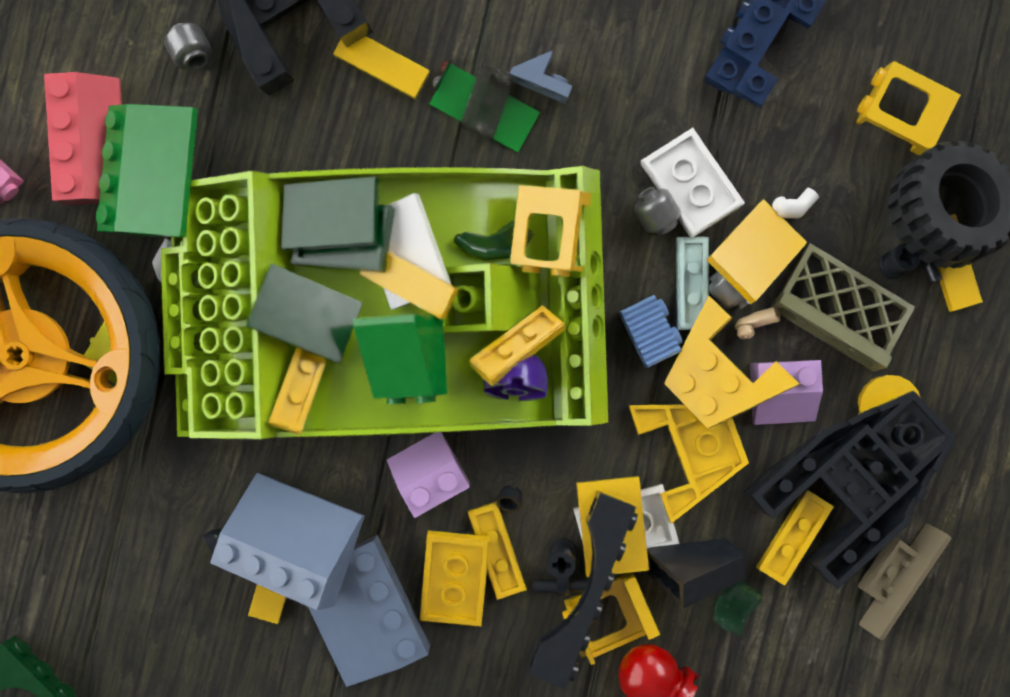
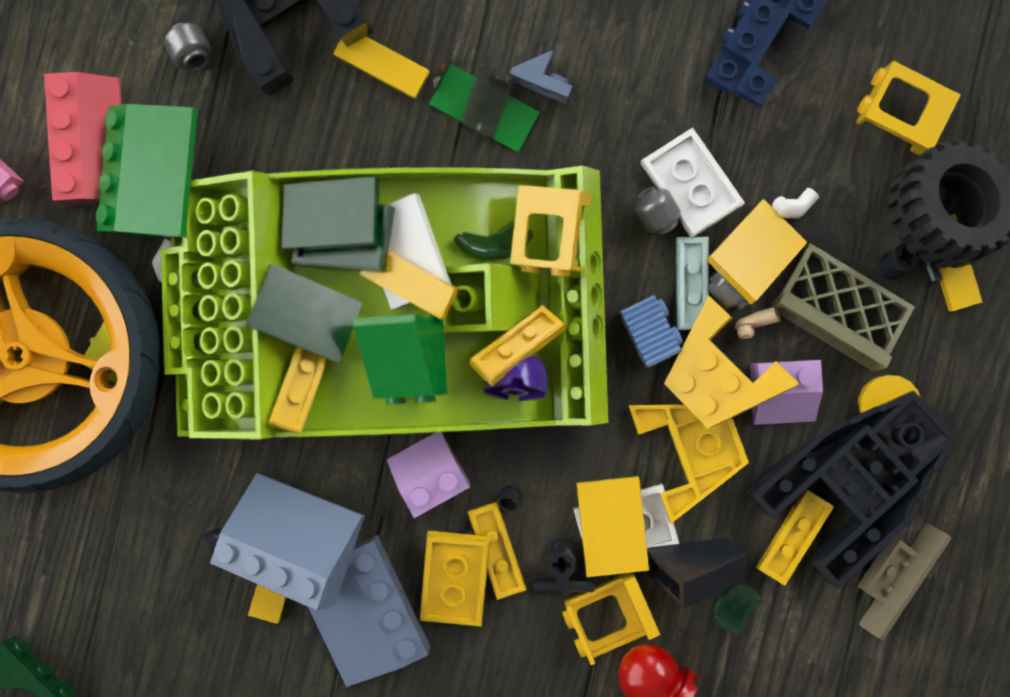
(558, 649): black arch -> none

